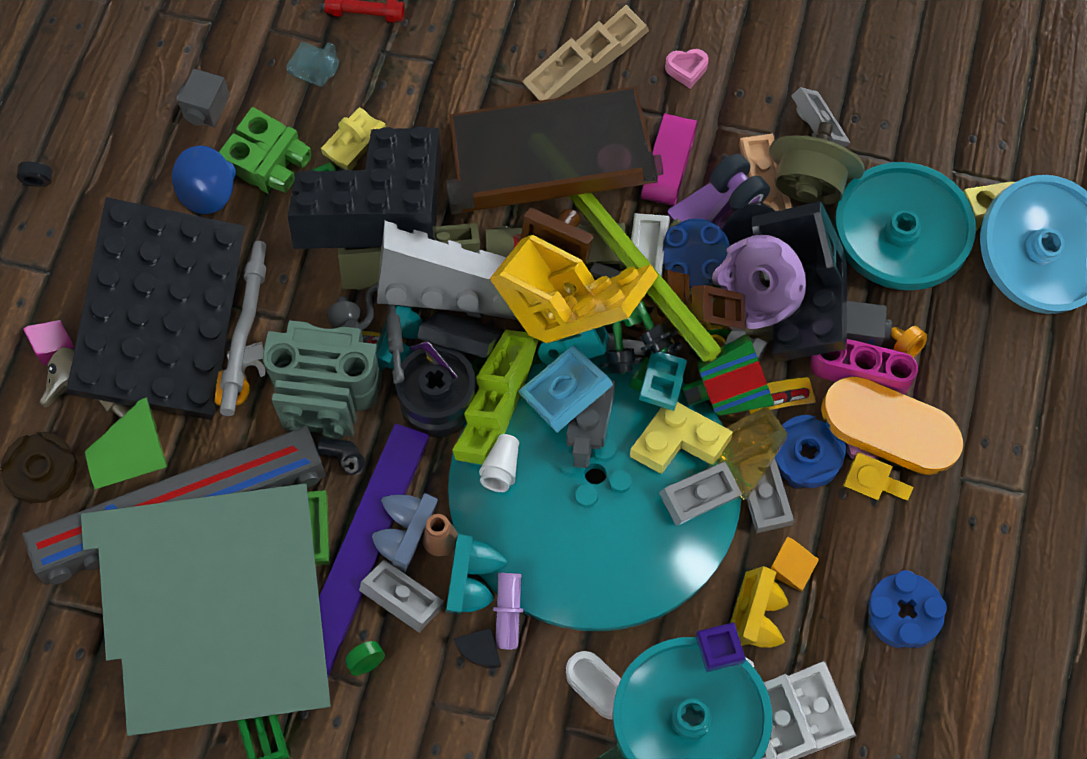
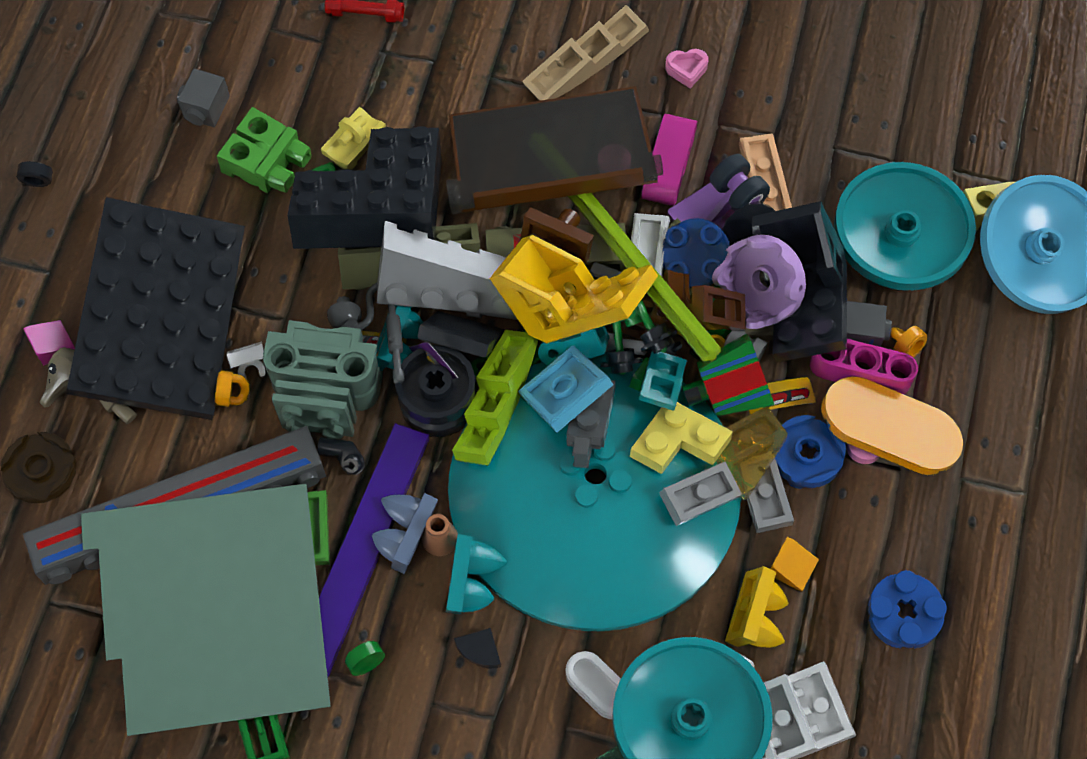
(126, 448): bright green slope -> none
(203, 179): blue dish -> none
(233, 378): light grey bar -> none
(314, 63): clear light blue bracket -> none
(401, 596): light grey plate -> none
(500, 465): white cone -> none
(508, 610): lavender axle -> none
(720, 647): dark purple tile -> none
(814, 110): light grey plate -> none
(814, 167): olive piece -> none
(871, 478): yellow plate -> none

